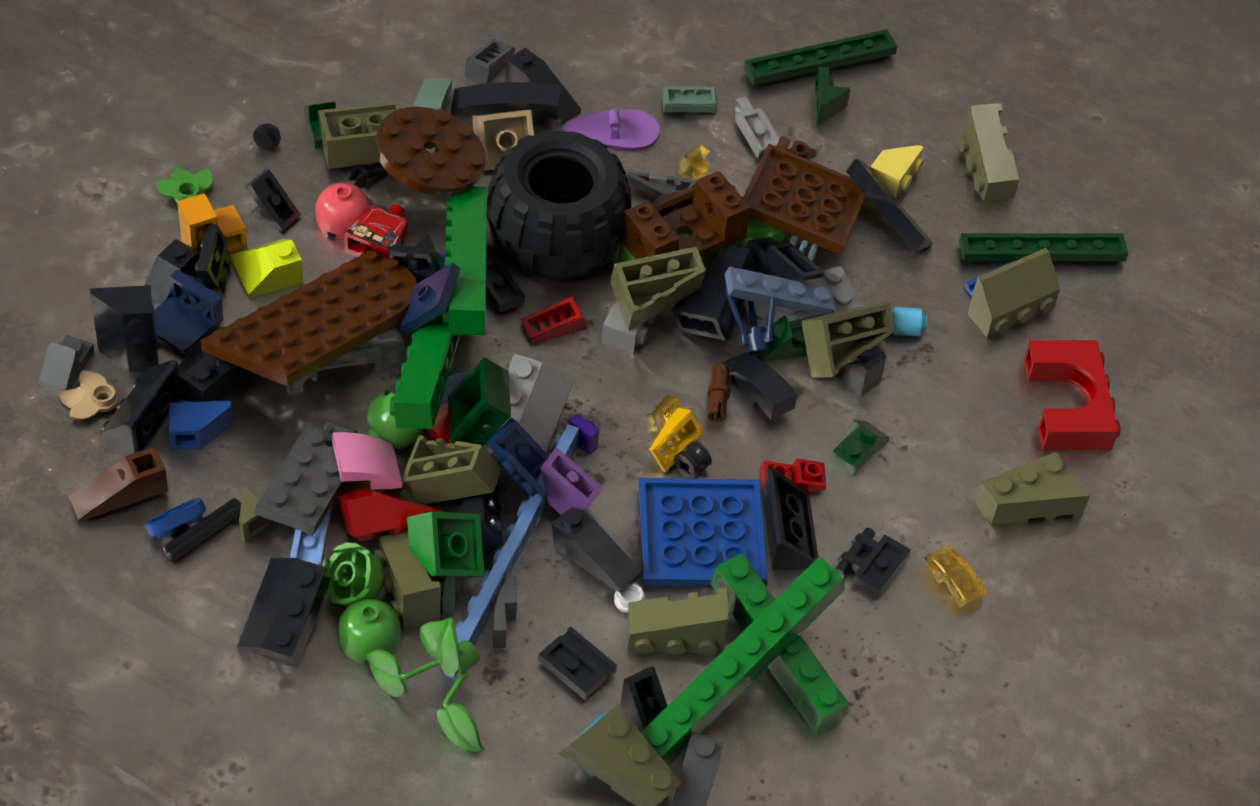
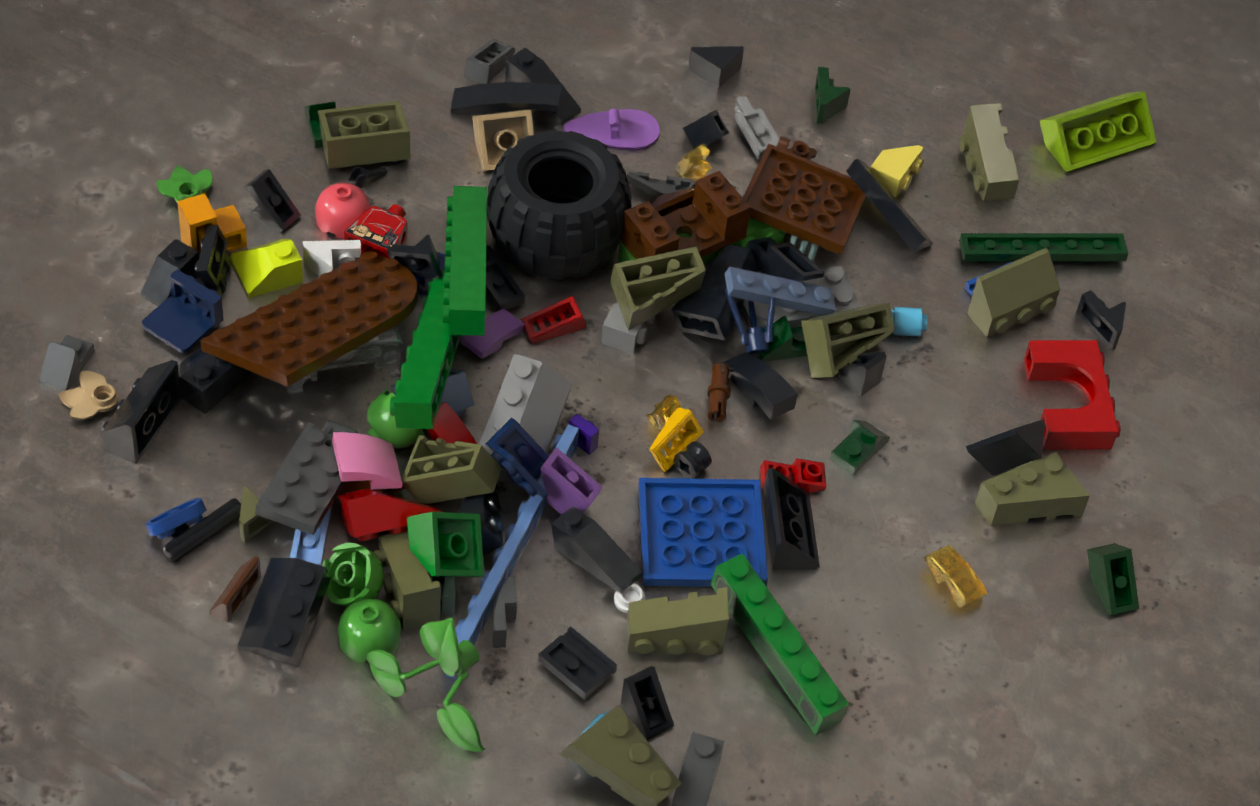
(120, 485): reddish brown slope -> none
(126, 326): black slope -> none
(197, 423): blue slope -> none
(237, 590): none -> reddish brown slope
(267, 136): black plate -> none
(326, 255): none -> white slope
(430, 298): dark blue plate -> none
(434, 93): sand green slope -> none
(451, 168): reddish brown plate -> none
(479, 401): dark green window -> none
(498, 328): none -> medium lavender slope
(689, 99): sand green plate -> none
(706, 129): none -> black panel
(716, 63): none -> black slope
(744, 660): green brick -> none
(828, 54): dark green plate -> none
(879, 567): black plate -> none
(1010, 448): none -> black slope
(1099, 130): none -> lime slope
(1103, 321): none -> black slope
(1114, 577): none -> dark green slope

